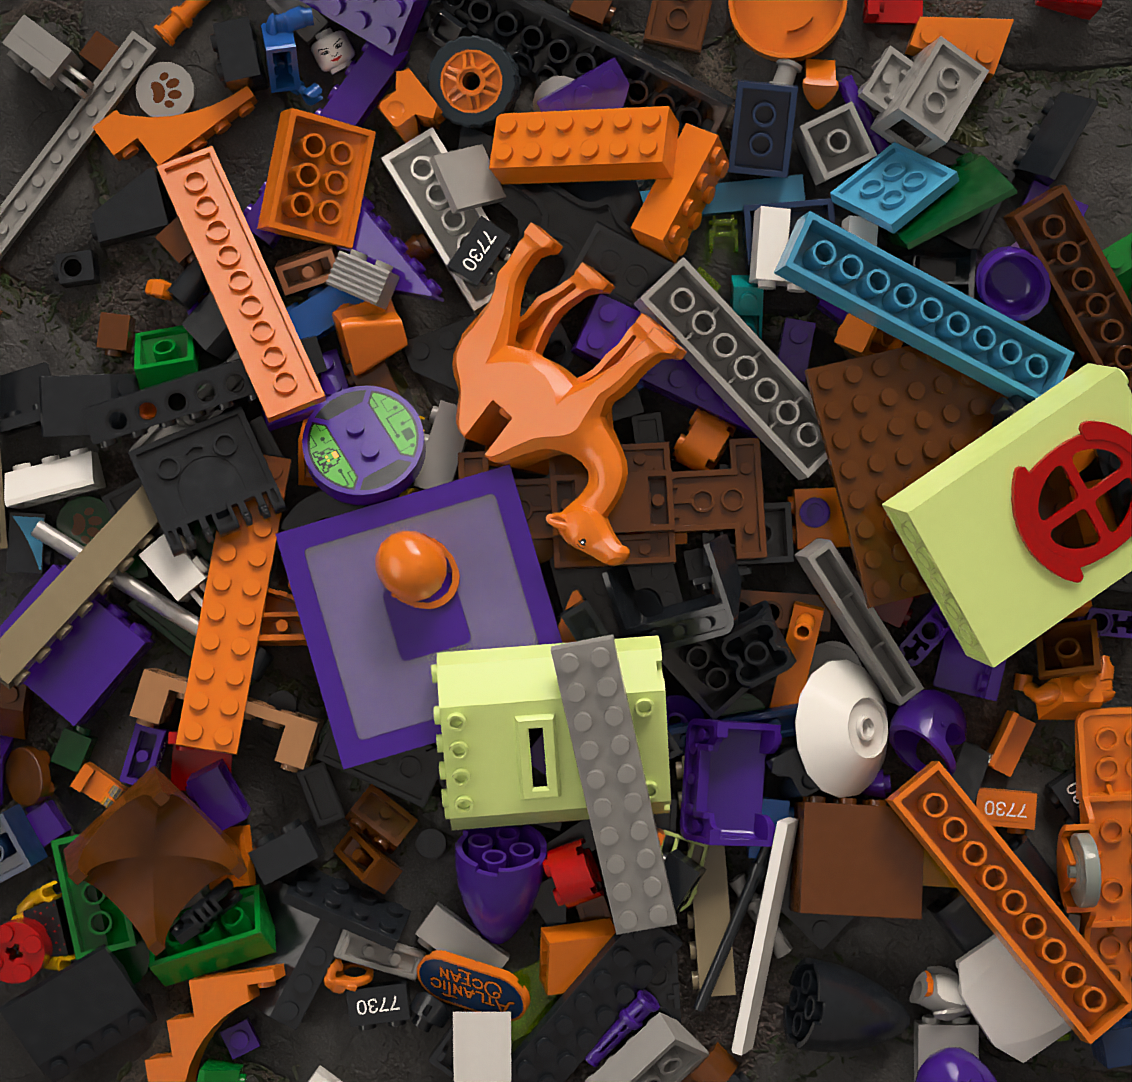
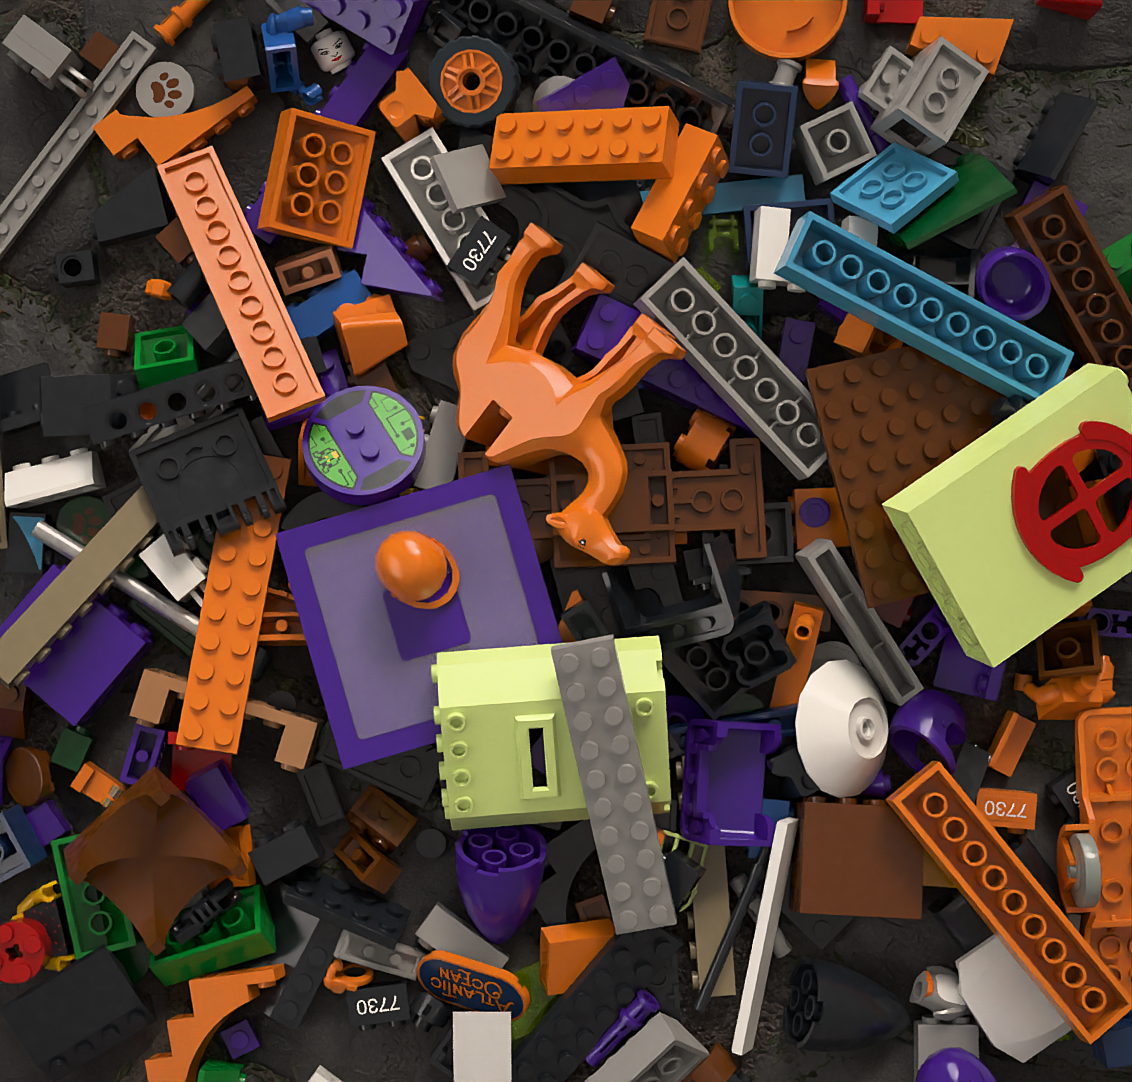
(362, 278): light grey brick -> none
(573, 874): red brick -> none

